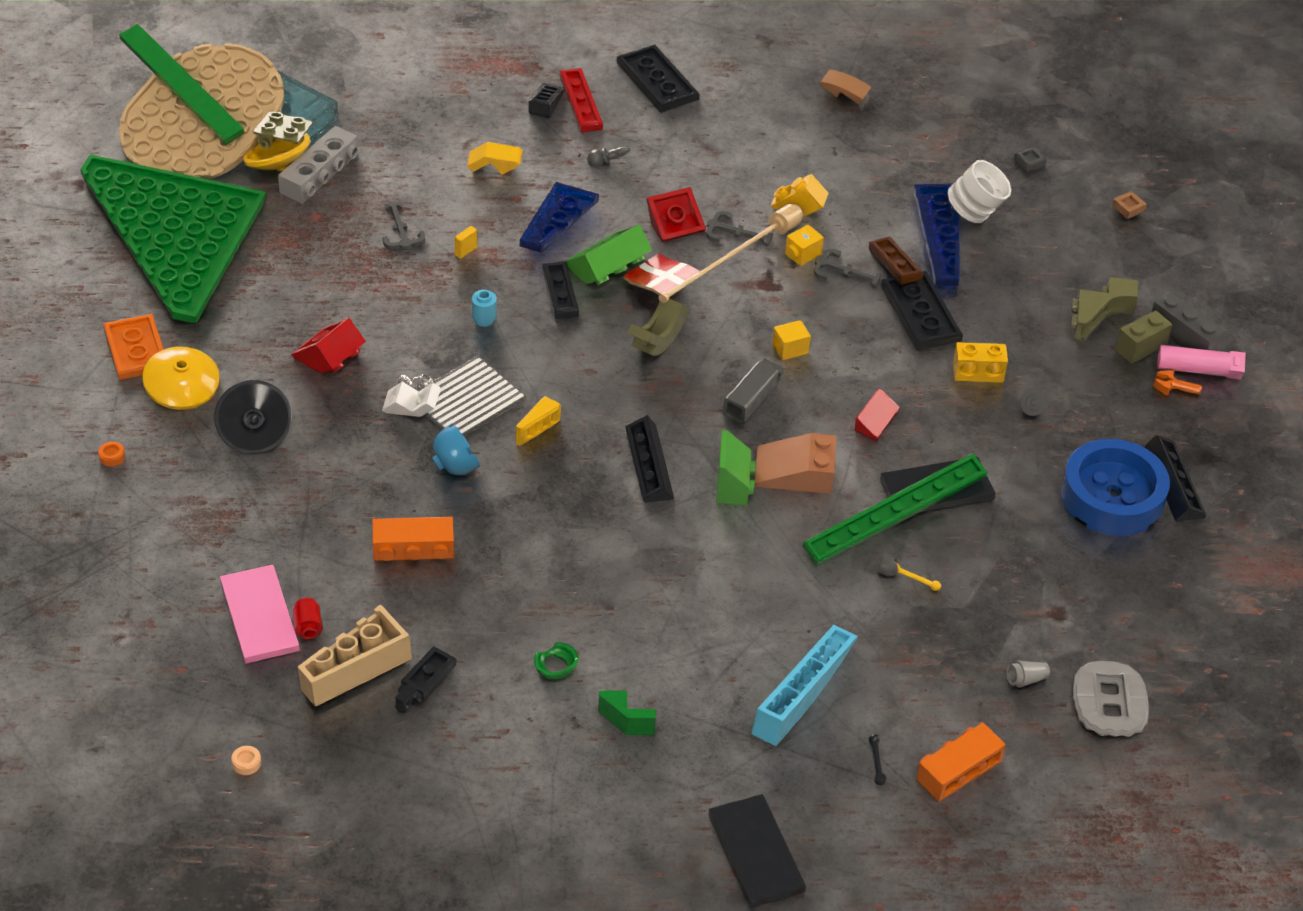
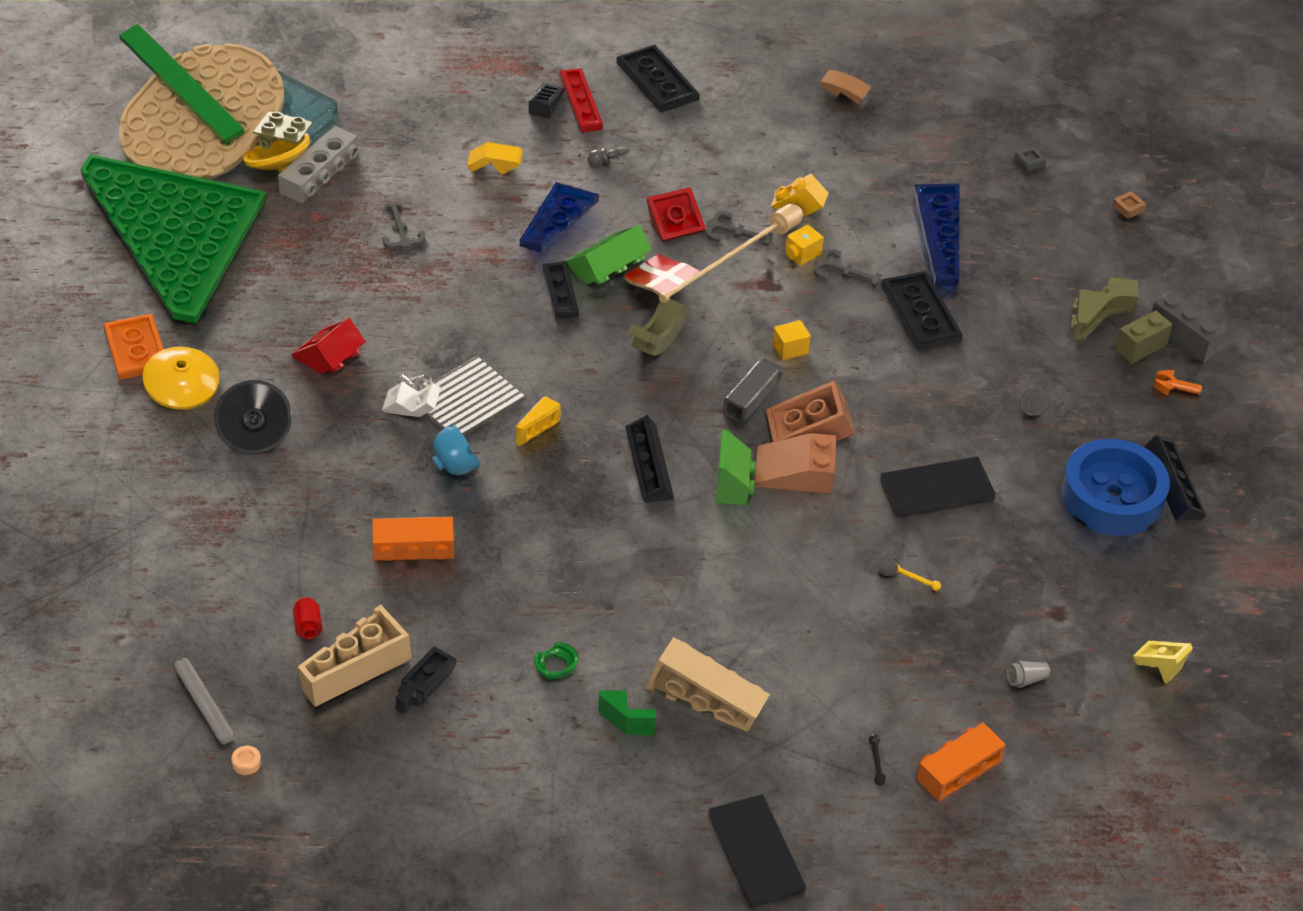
(111, 454): orange tile -> none
(204, 701): none -> light grey axle
(259, 614): bright pink tile -> none
(465, 242): yellow tile -> none
(484, 307): medium azure brick -> none
(706, 685): none -> tan wedge
(802, 686): medium azure slope -> none
(816, 411): none -> nougat slope
(876, 415): slope -> none
(894, 509): green tile -> none
(895, 260): reddish brown tile -> none
(979, 191): white wheel -> none
(980, 362): yellow brick -> none
(1131, 698): light grey piece -> none
(1165, 655): none -> light yellow slope
(1202, 361): bright pink piece -> none

